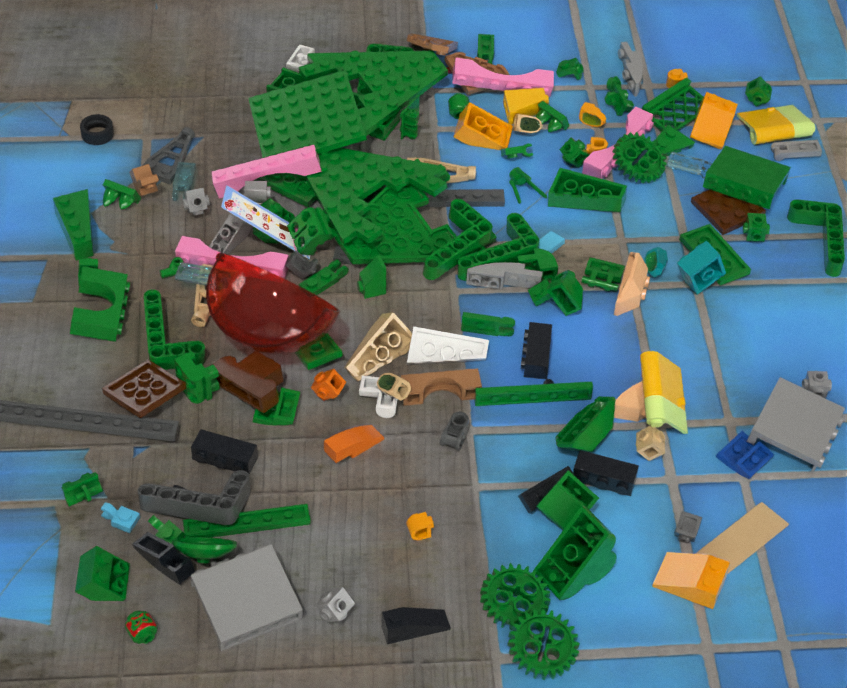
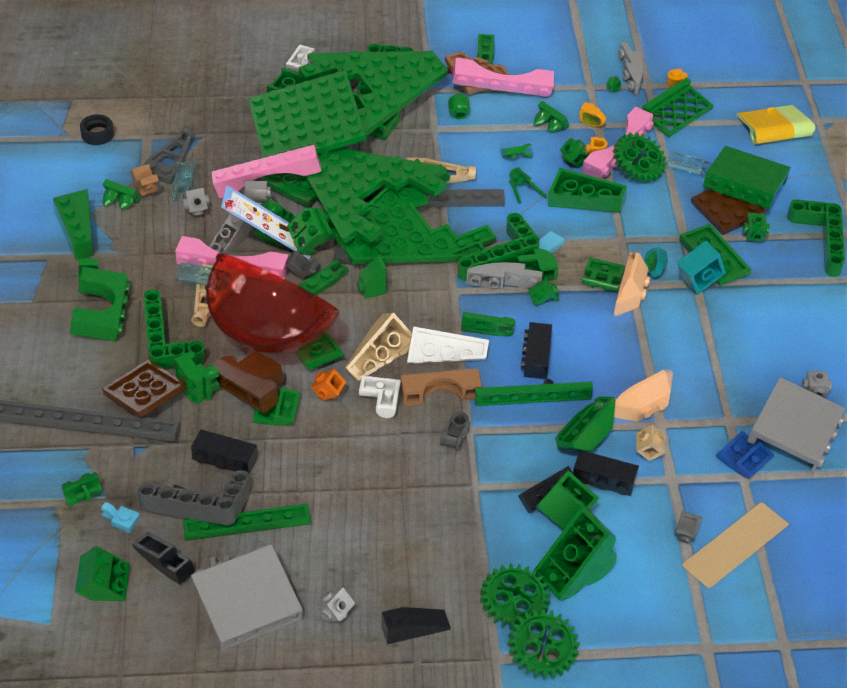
(141, 627): green head -> none
(166, 532): green plate -> none
(172, 269): green arm -> none
(204, 547): green dish -> none
(351, 442): orange slope -> none
(394, 386): tan rock -> none
(409, 119): green hinge -> none
(420, 526): light orange plate -> none
(439, 45): medium nougat plate -> none
(475, 235): green beam -> none
(482, 129): light orange slope -> none
(523, 102): yellow slope -> none
(526, 124): rock -> none
(566, 292): green torso -> none
(569, 67): green bracket -> none
(618, 100): green hips -> none
(663, 391): yellow door -> none
(672, 141): green wing -> none
(692, 577): light orange slope -> none
(713, 120): light orange slope -> none
(758, 91): green brick -> none
(796, 149): light grey plate -> none

